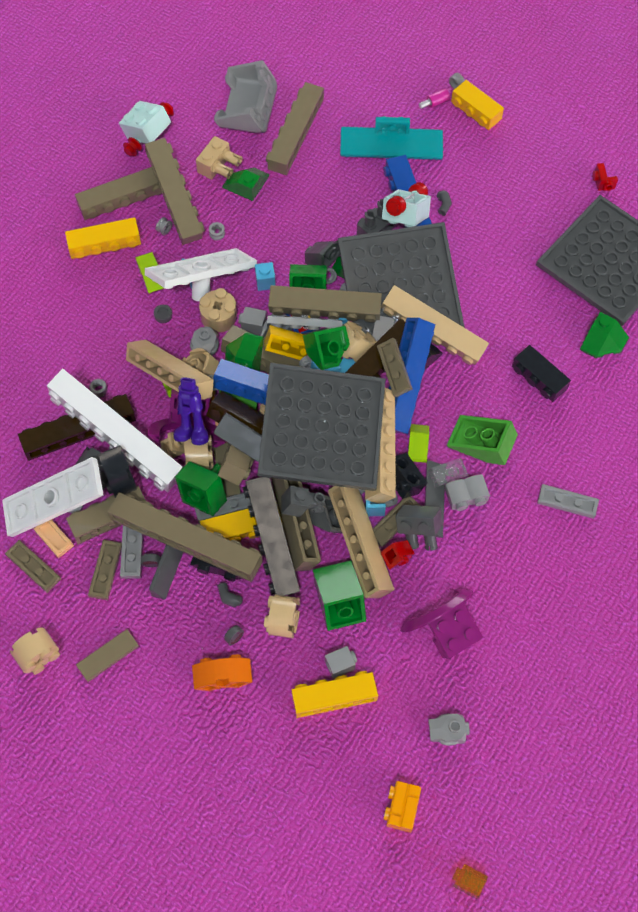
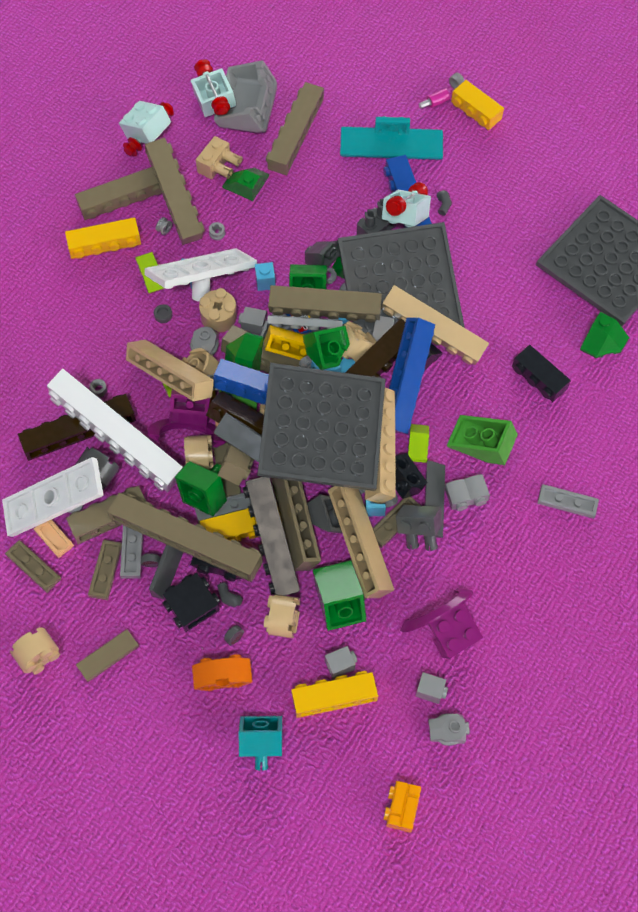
(117, 471): black brick -> none
(172, 447): tan bracket -> none
(190, 402): dark purple piece -> none
(190, 602): none -> black brick
(212, 89): none -> light aqua brick
(260, 738): none -> teal brick
(298, 500): dark grey brick -> none
(394, 367): dark tan tile -> none
(397, 554): red brick -> none
(431, 688): none -> light grey brick
(448, 472): clear plate -> none
(469, 880): clear yellow brick -> none
(602, 181): red bracket -> none

